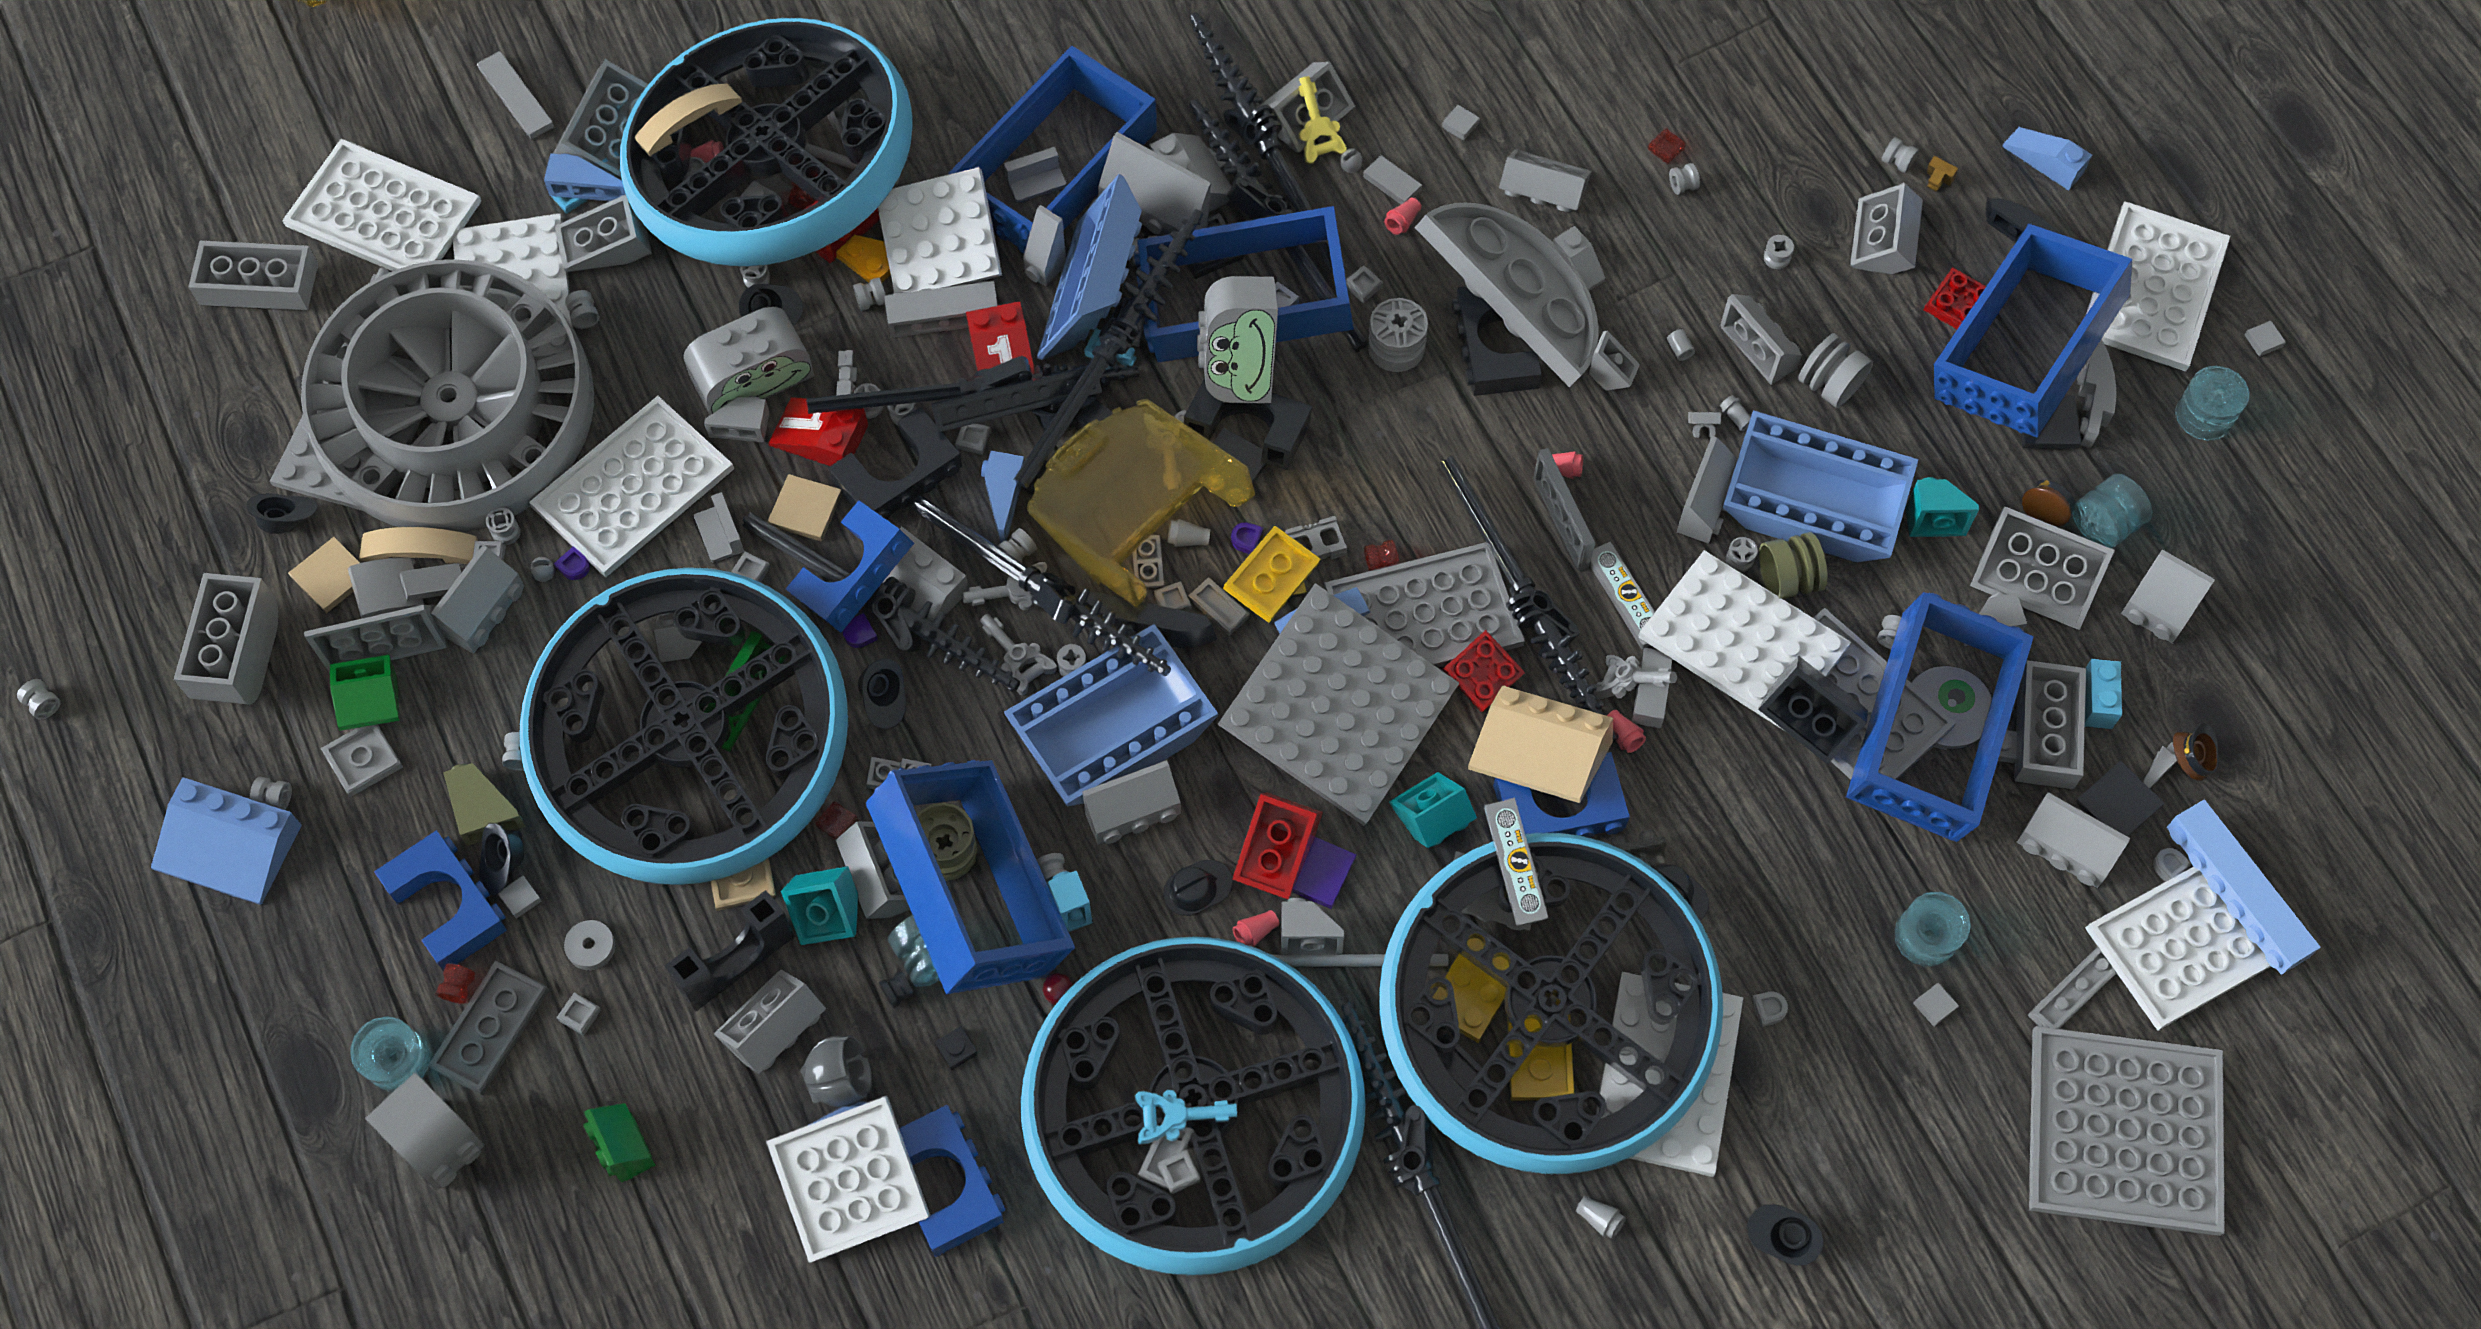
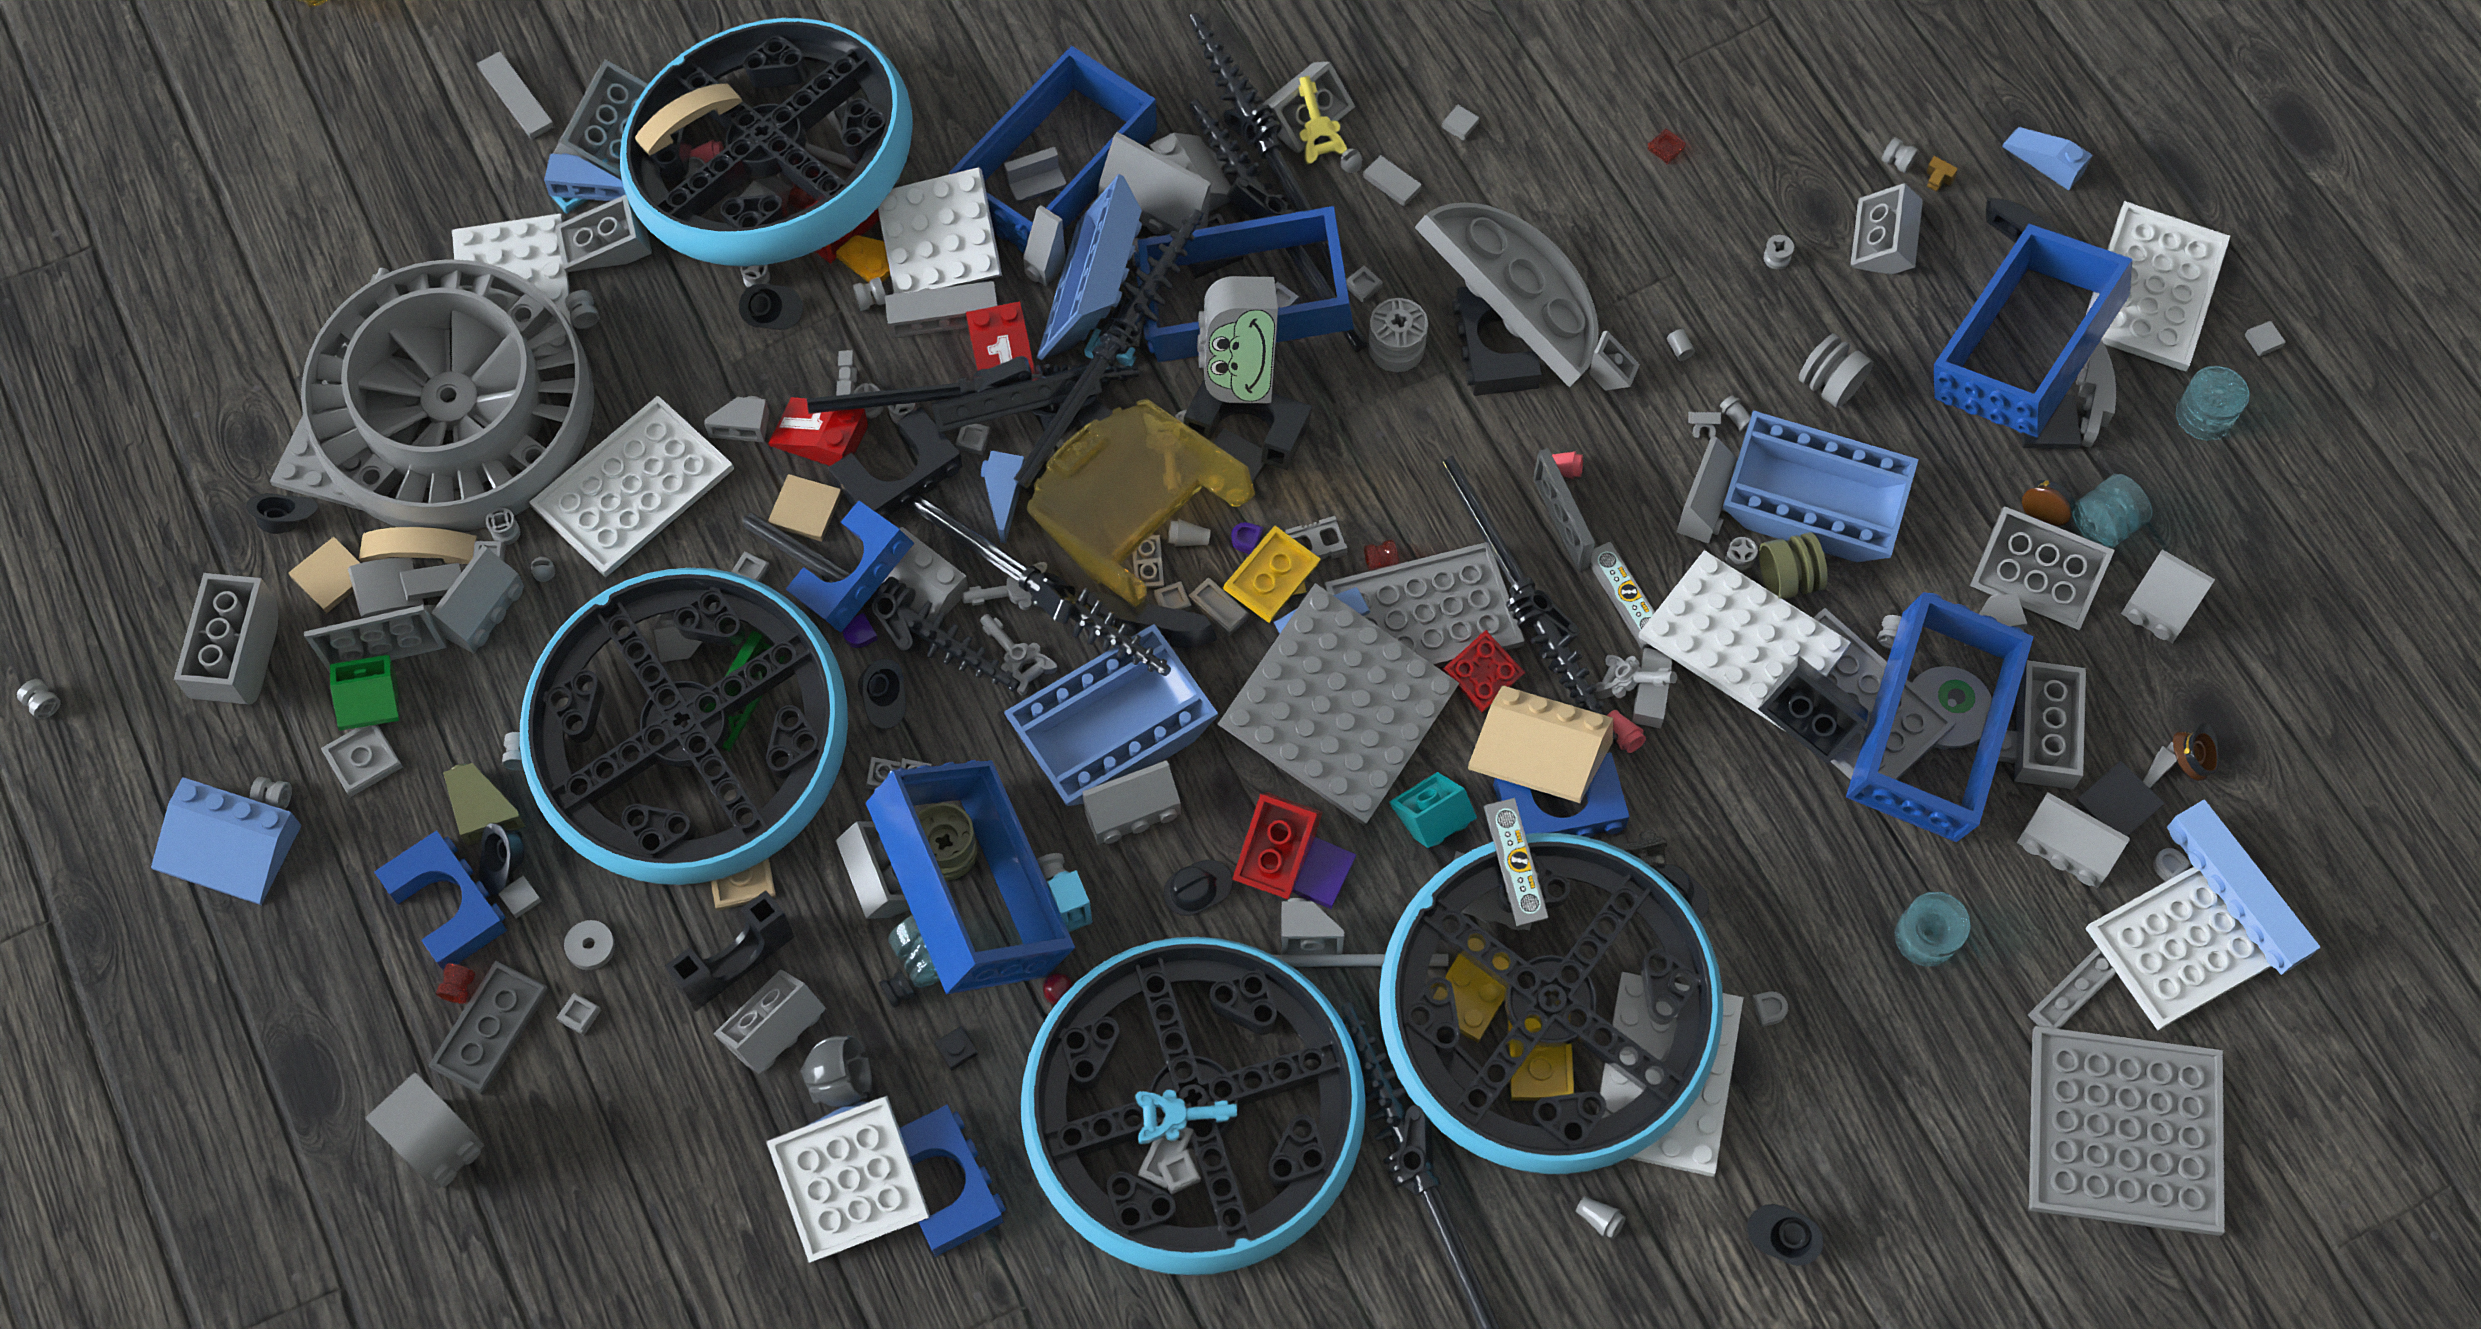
(253, 275): light grey brick -> none
(376, 1044): clear light blue wheel -> none
(380, 209): white plate -> none
(573, 564): dark purple tile -> none
(620, 1140): green slope -> none
(718, 530): light grey panel -> none
(747, 359): light grey brick -> none
(822, 905): teal slope -> none
(836, 820): clear red tile -> none
(1019, 545): light grey wheel -> none
(1070, 652): light grey wheel -> none
(1255, 928): coral cone -> none
(1400, 218): coral cone -> none
(1544, 180): light grey slope -> none
(1581, 256): light grey slope -> none
(1684, 178): light grey wheel -> none
(1759, 338): light grey slope -> none
(1936, 1004): light grey tile -> none
(1939, 509): teal slope -> none
(1954, 298): red tile -> none
(2103, 693): medium azure brick -> none

